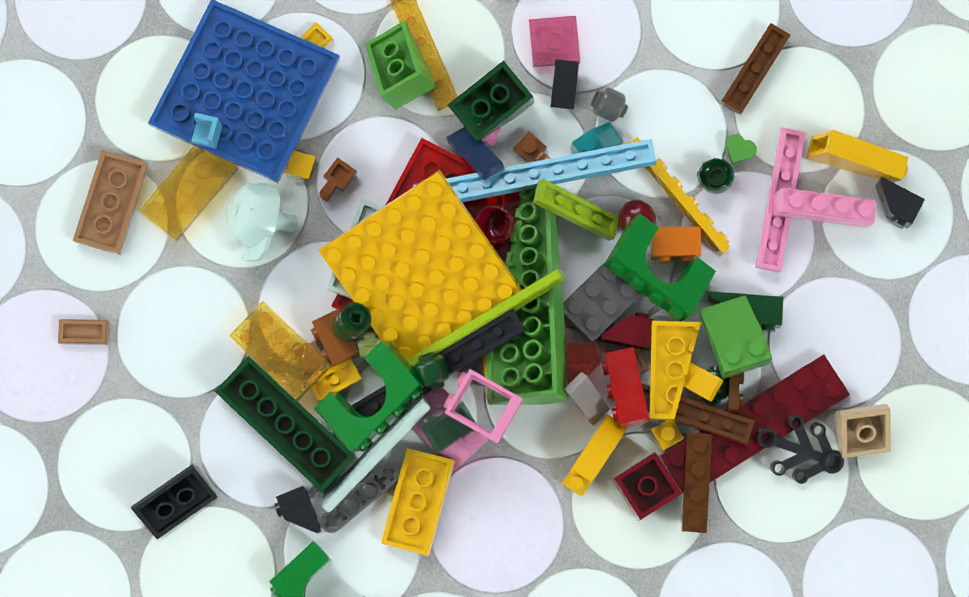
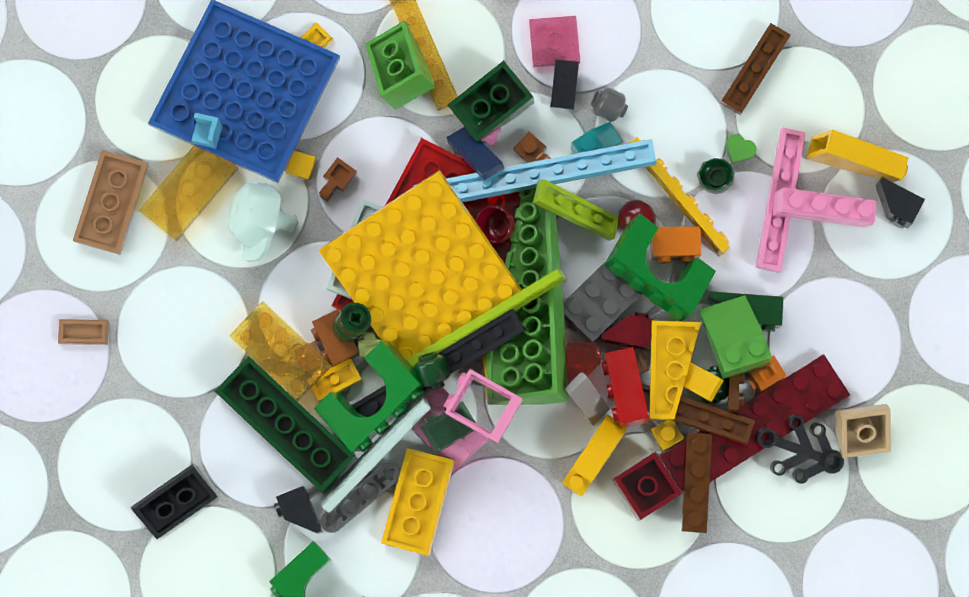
(765, 376): none -> orange brick

